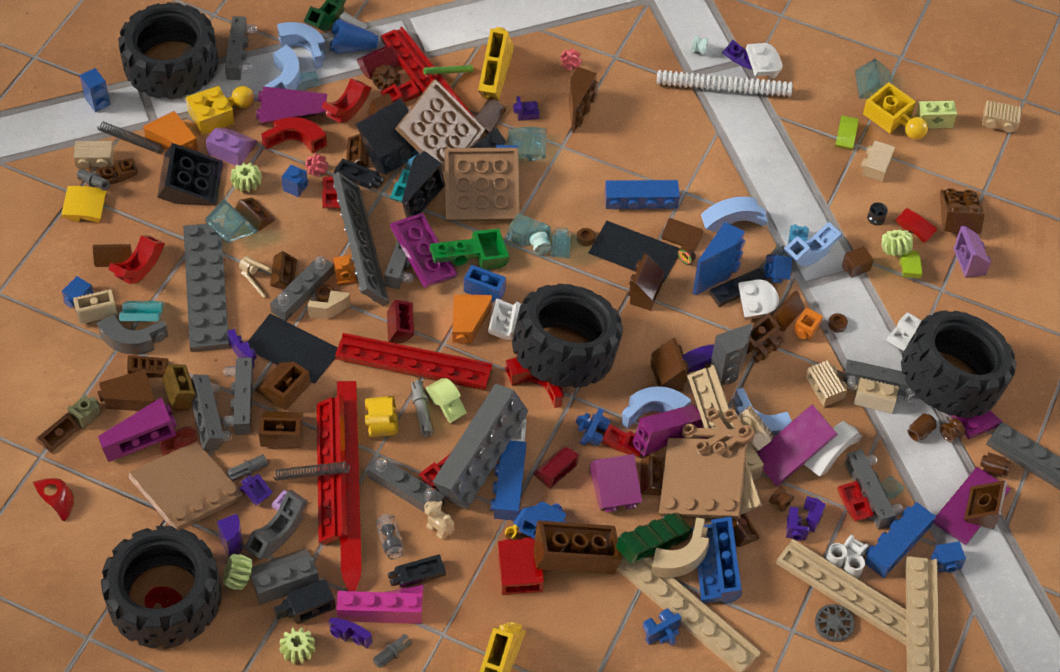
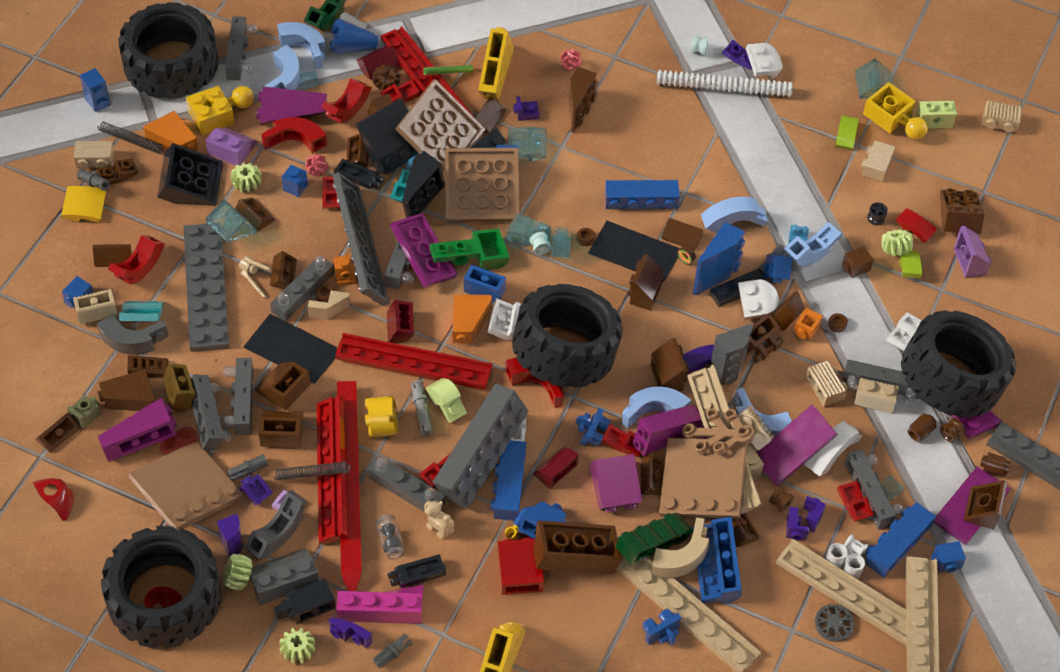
(241, 349): dark purple slope -> none

